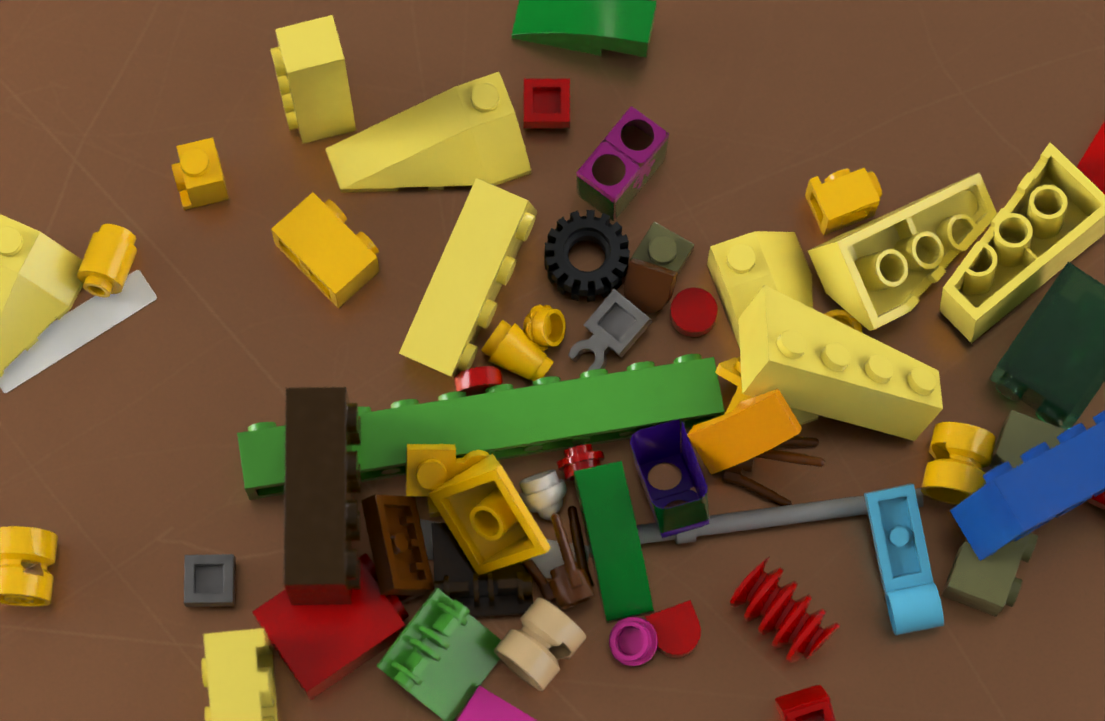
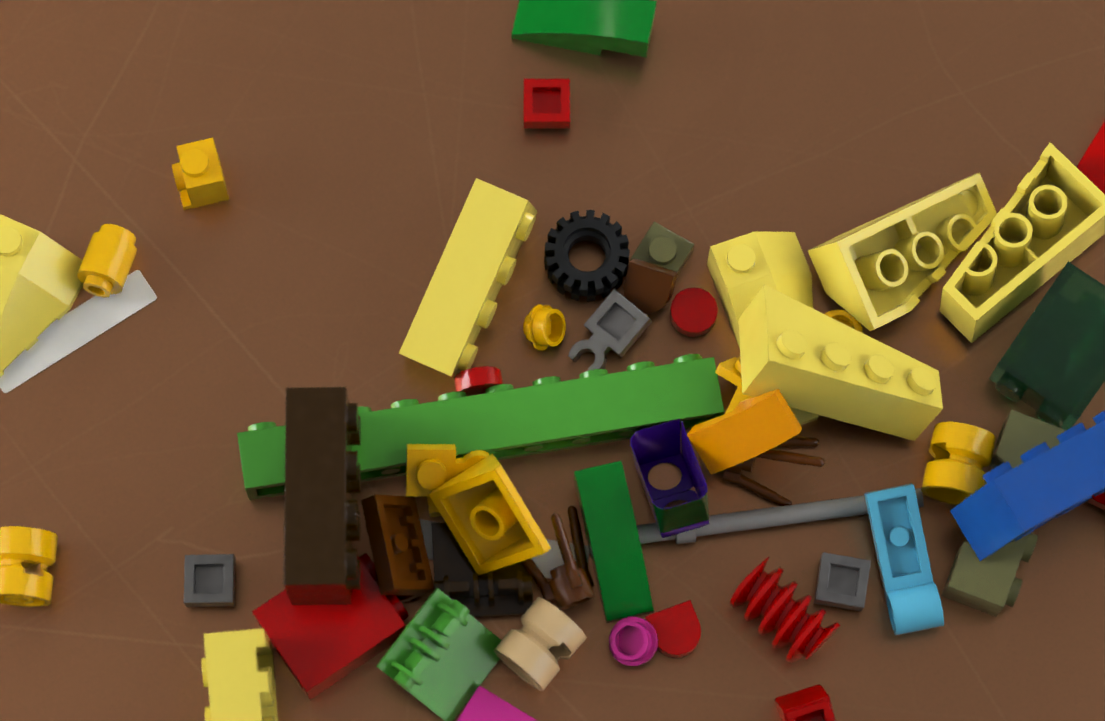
(313, 79): light yellow wedge -> none
(326, 248): yellow brick -> none
(437, 143): light yellow wedge -> none
(515, 352): yellow cone -> none
(543, 493): white plate -> none
(579, 458): red plate -> none
(603, 196): magenta piece -> none
(842, 581): none -> flat silver plate
(843, 198): yellow brick -> none

